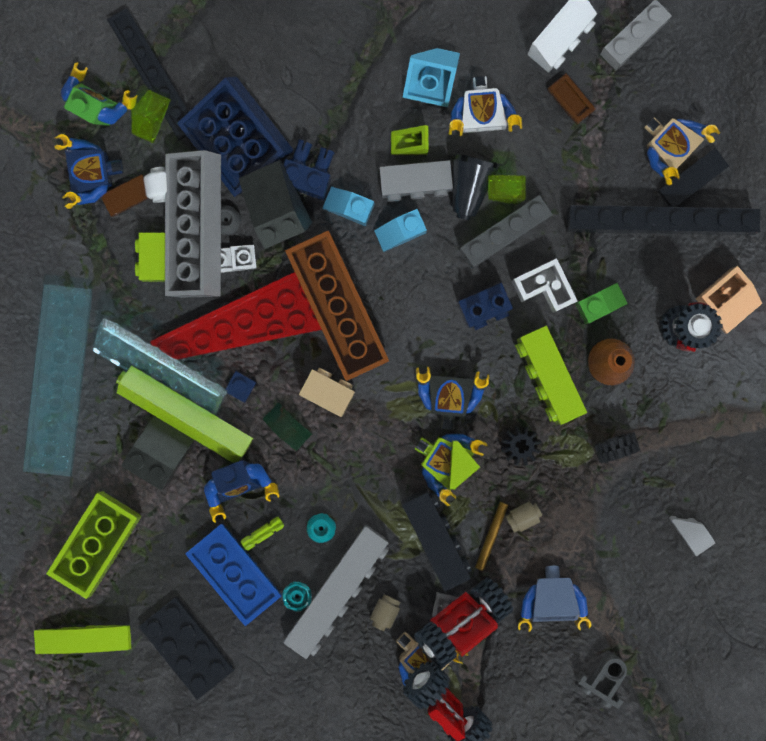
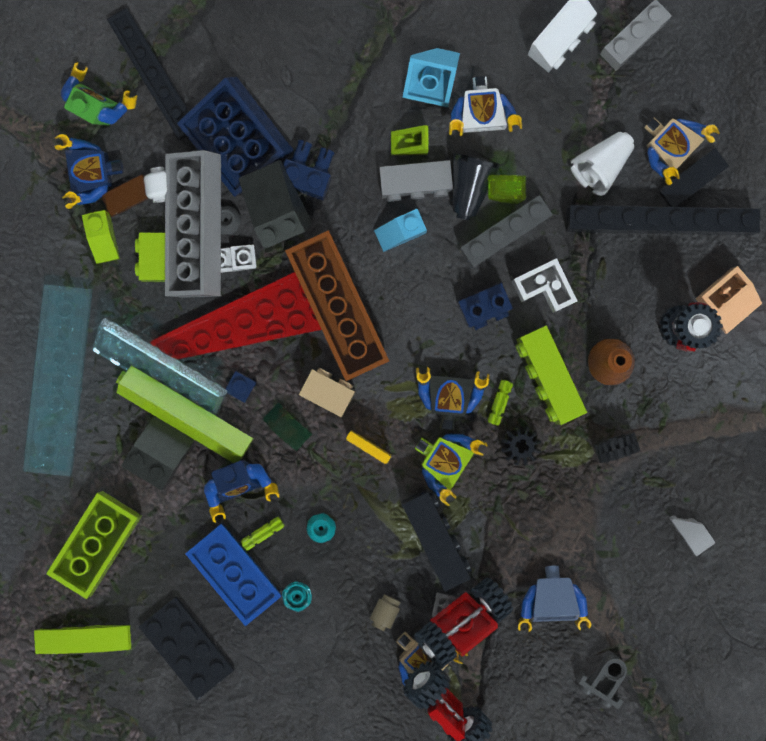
(101, 236): none -> lime slope
(148, 115): clear neon green slope -> none
(336, 591): light grey brick -> none
(349, 205): medium azure slope -> none
(368, 447): none -> yellow tile
(461, 465): lime slope -> none
(491, 536): pearl gold bar -> none
(500, 402): none -> lime axle
(524, 517): dark tan brick -> none
(571, 99): reddish brown tile -> none
(601, 303): bright green slope -> none
(603, 162): none -> white cone

